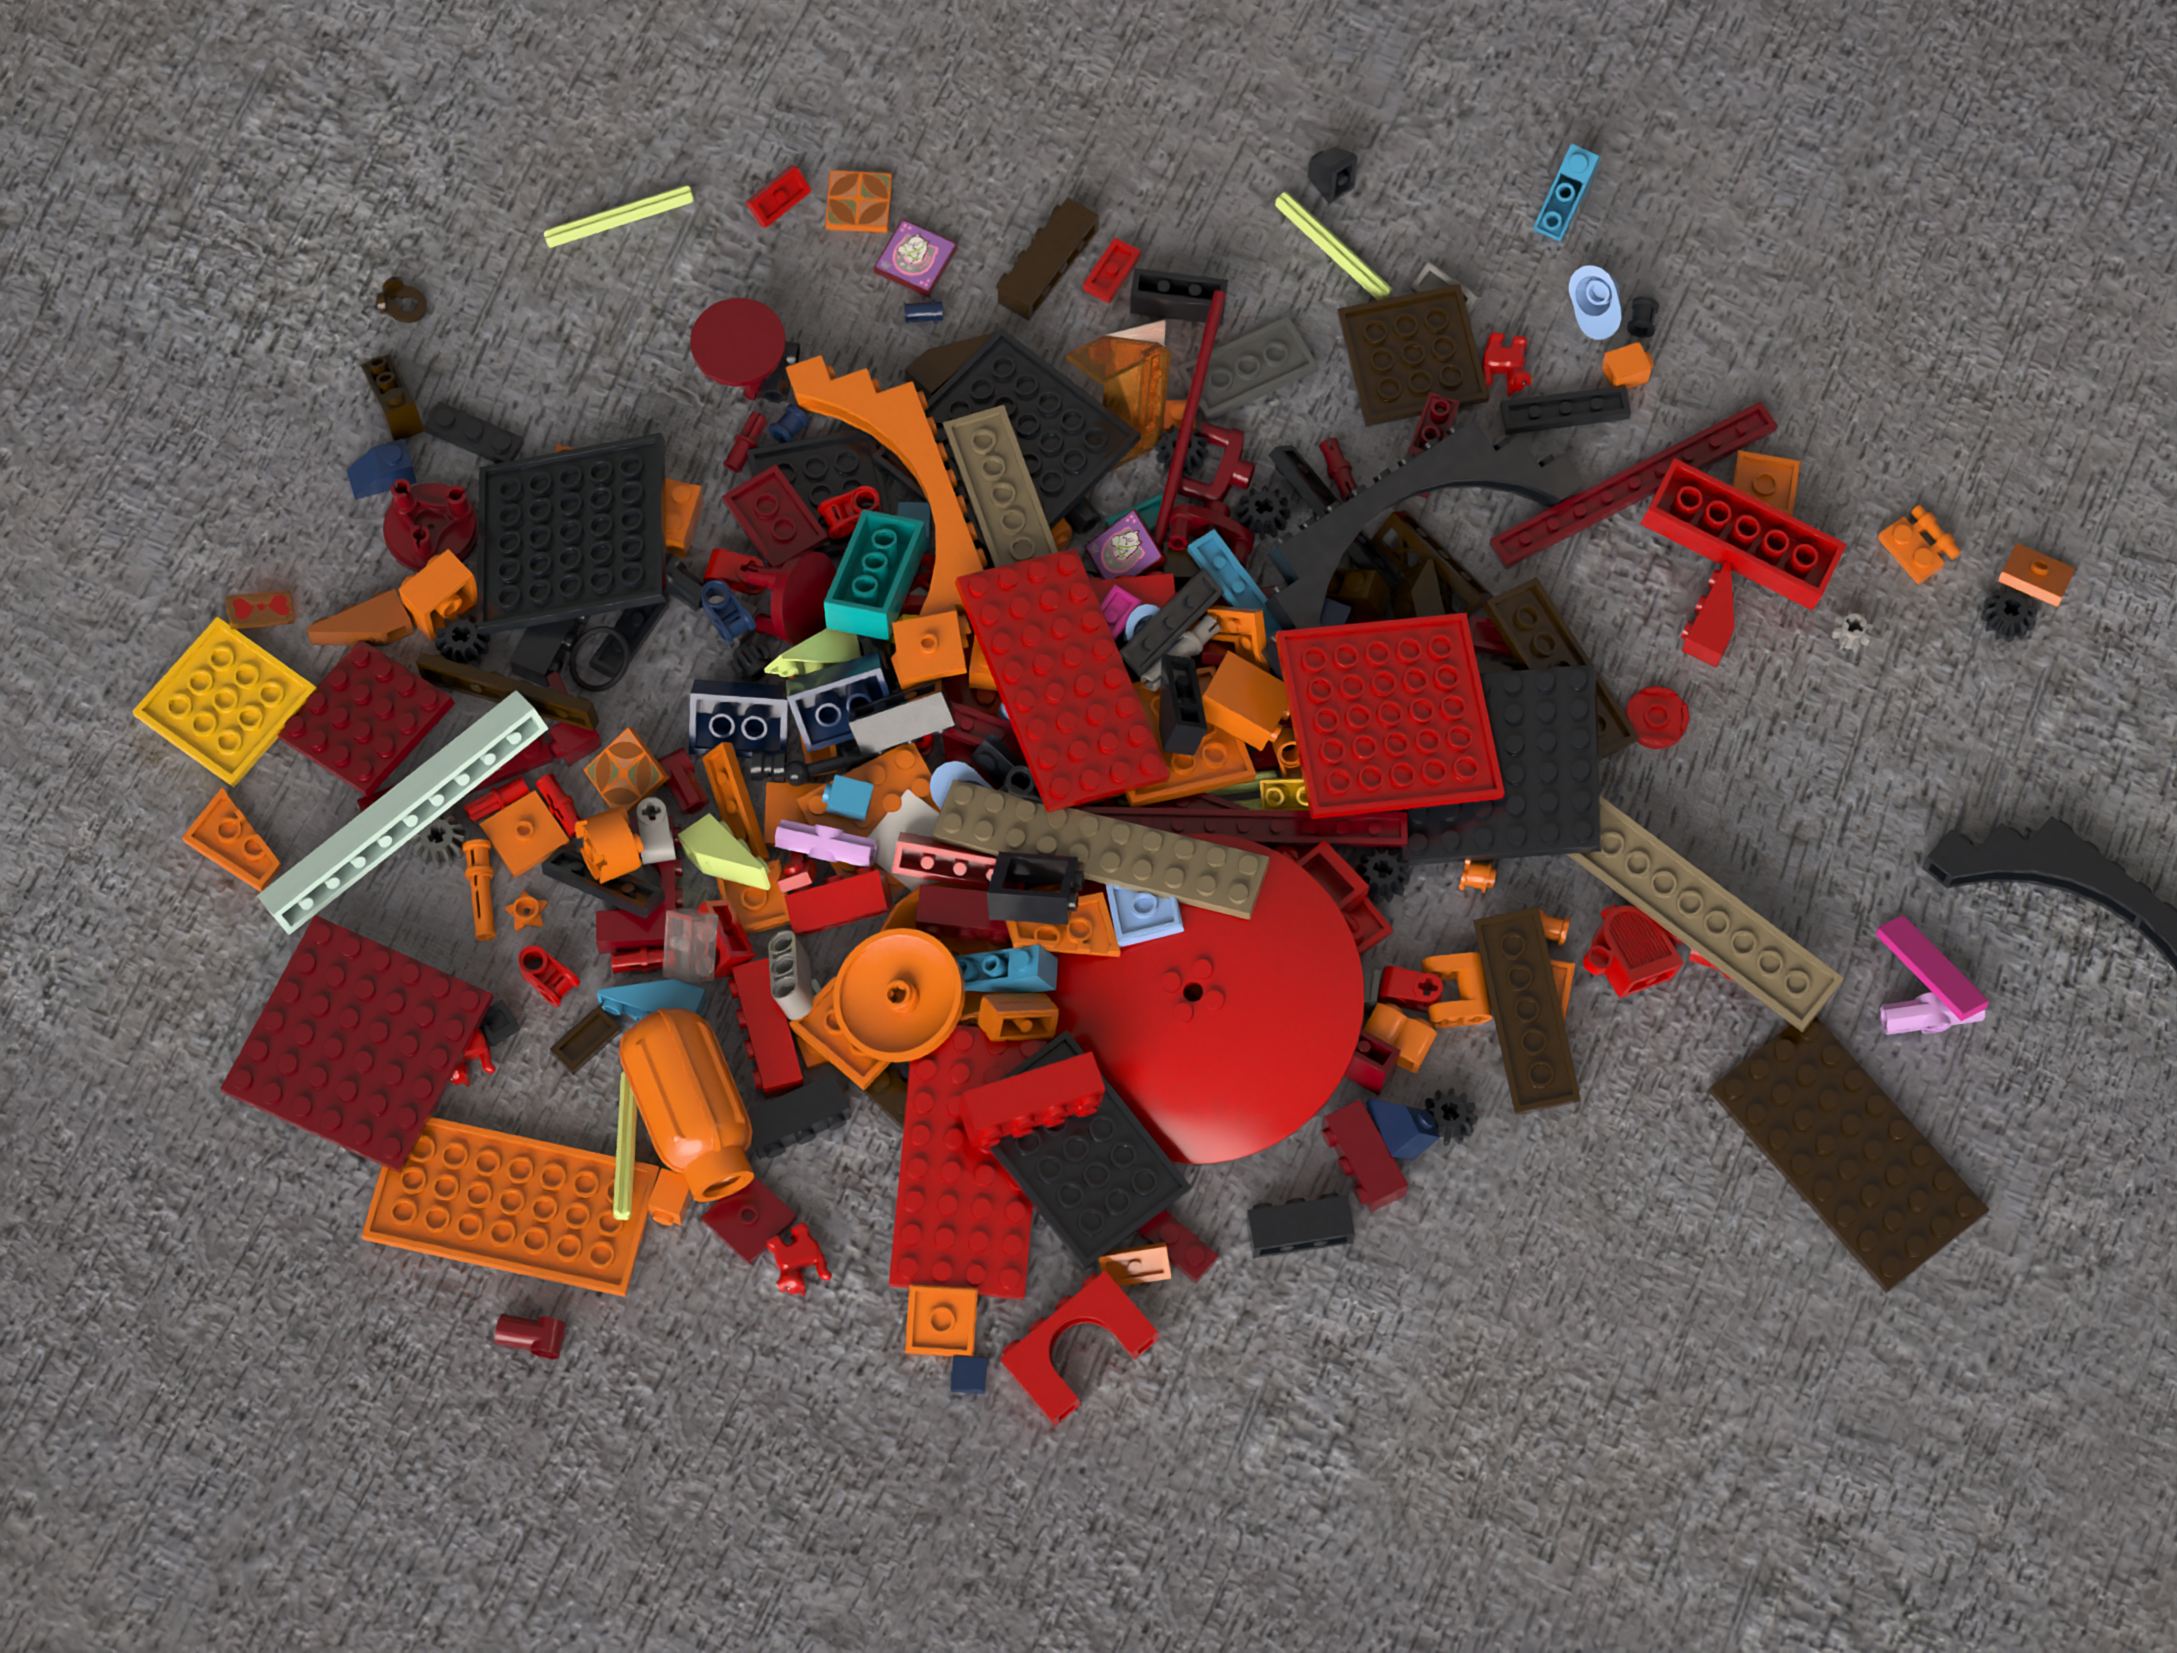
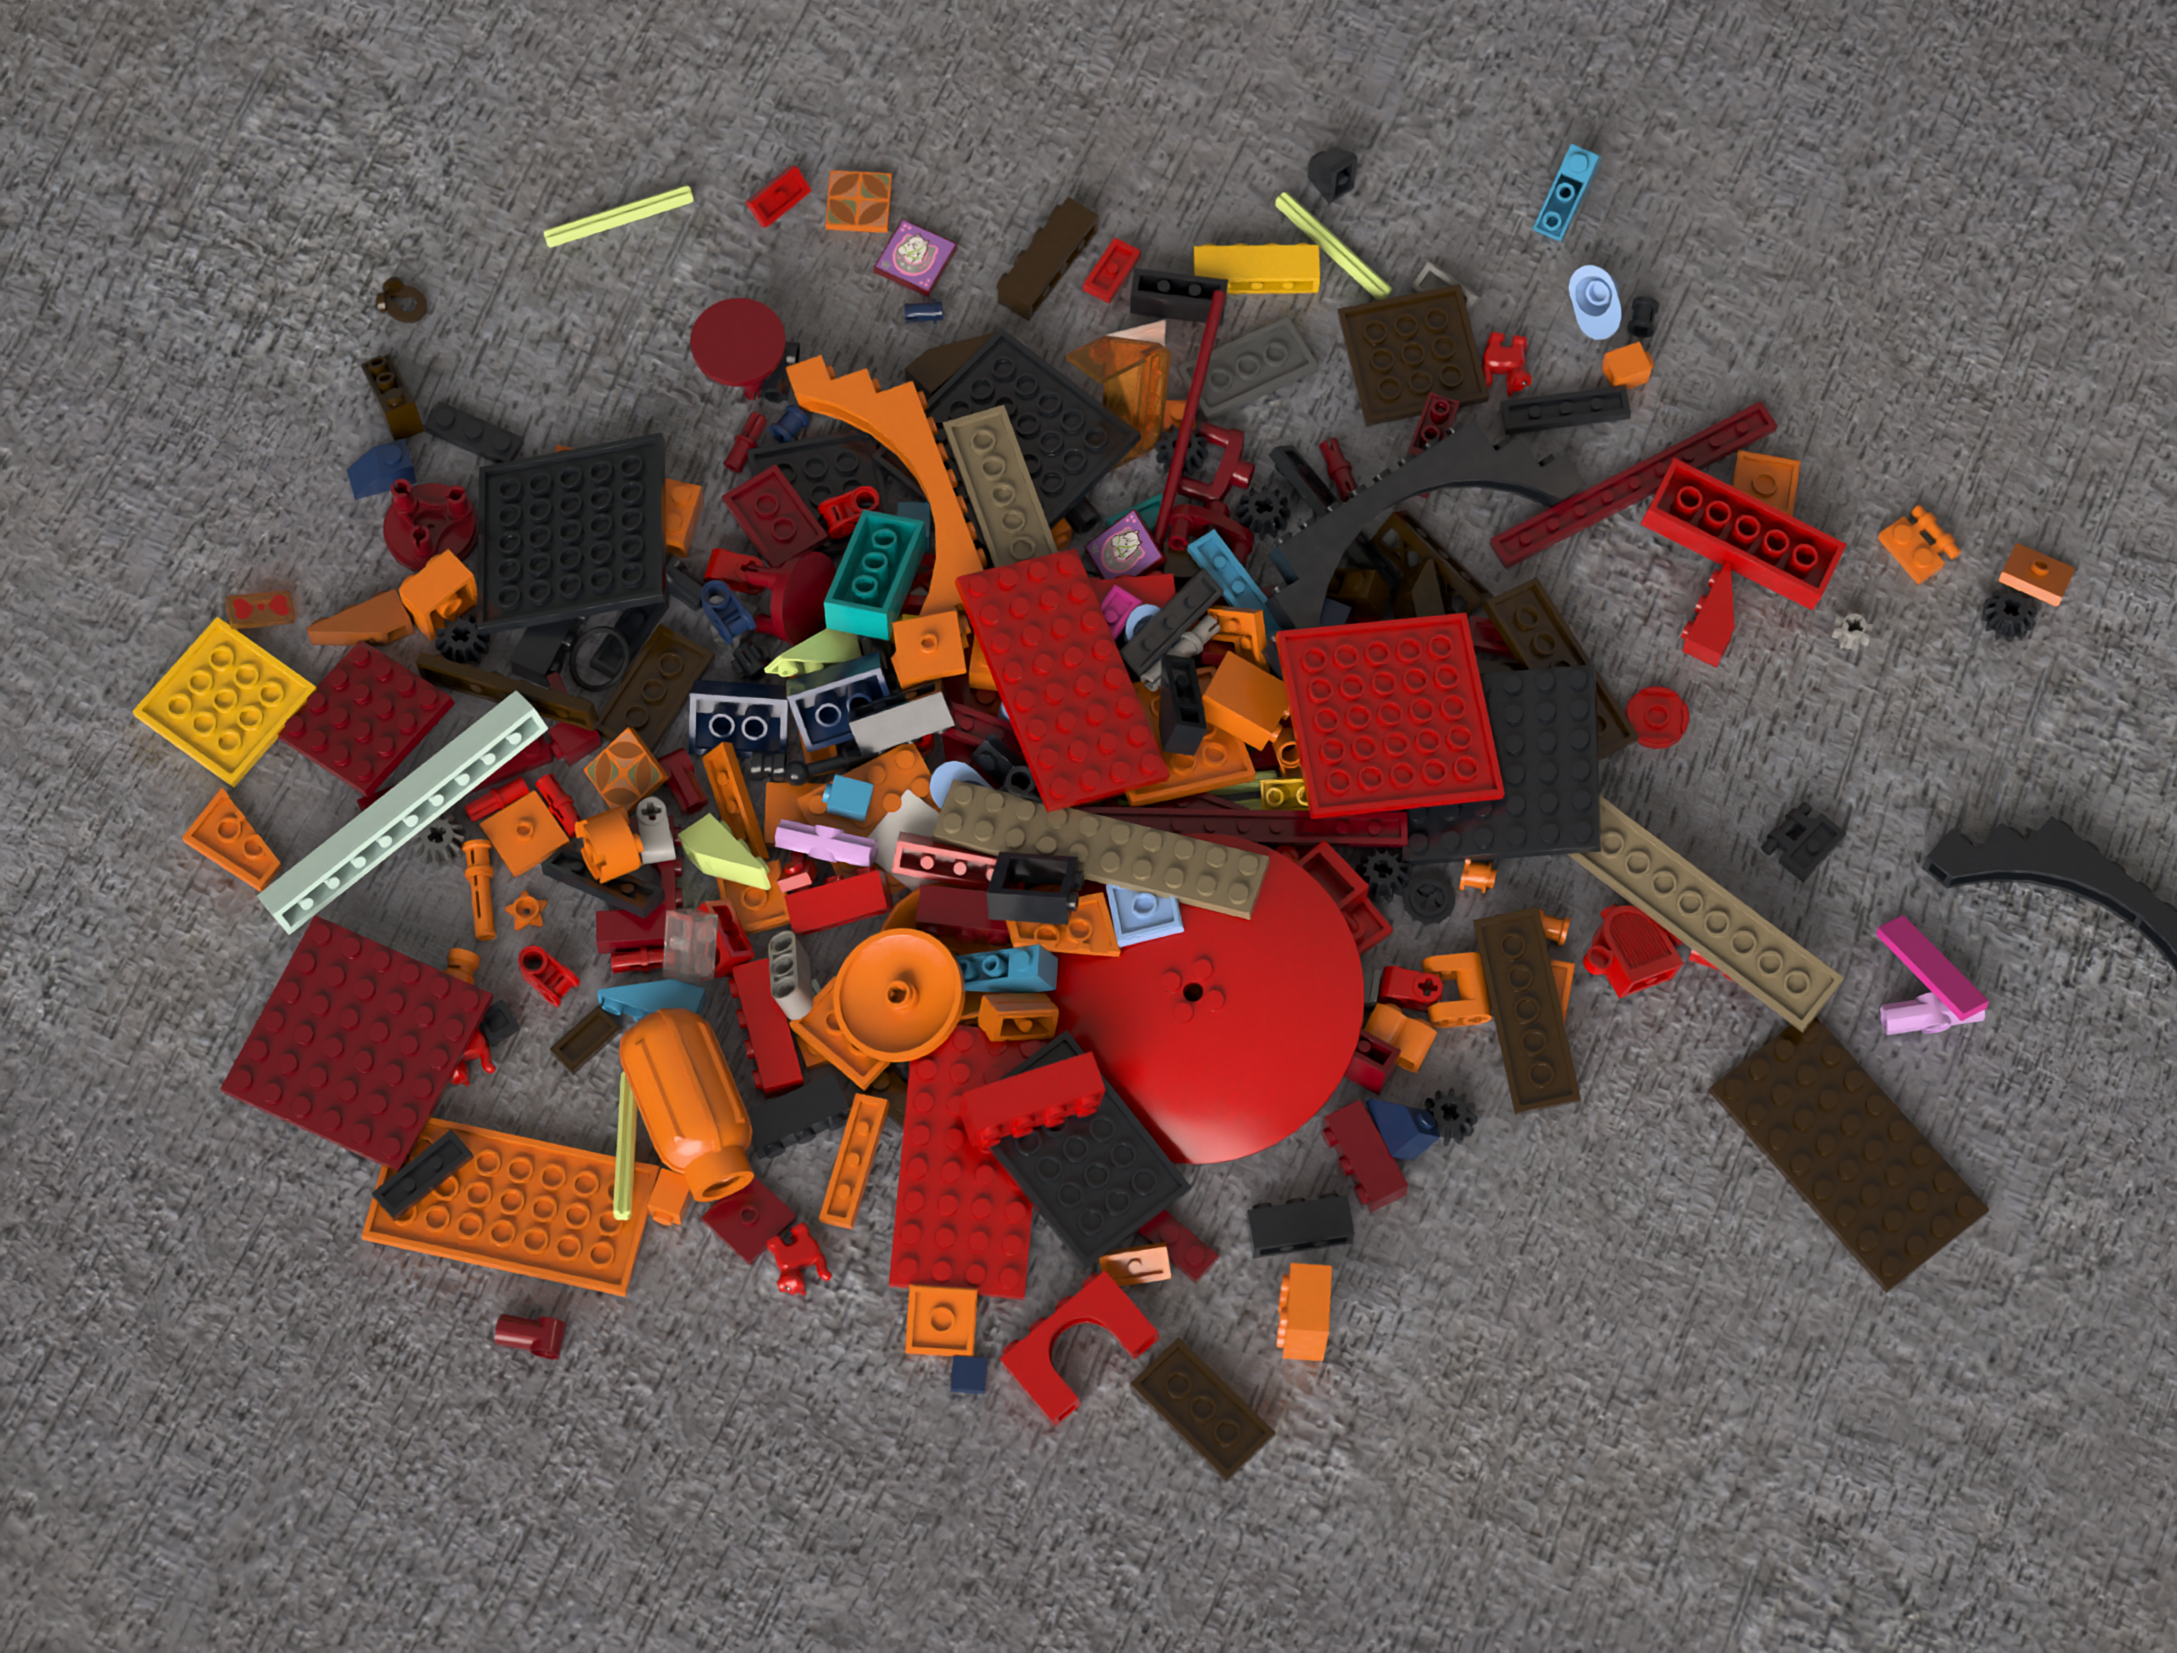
(422, 1175): none -> black plate
(462, 964): none -> orange wheel
(655, 687): none -> dark brown plate
(854, 1161): none -> orange plate
(1202, 1409): none -> dark brown plate
(1260, 267): none -> yellow brick
(1304, 1311): none -> orange brick
(1425, 886): none -> black gear
(1812, 846): none -> black plate

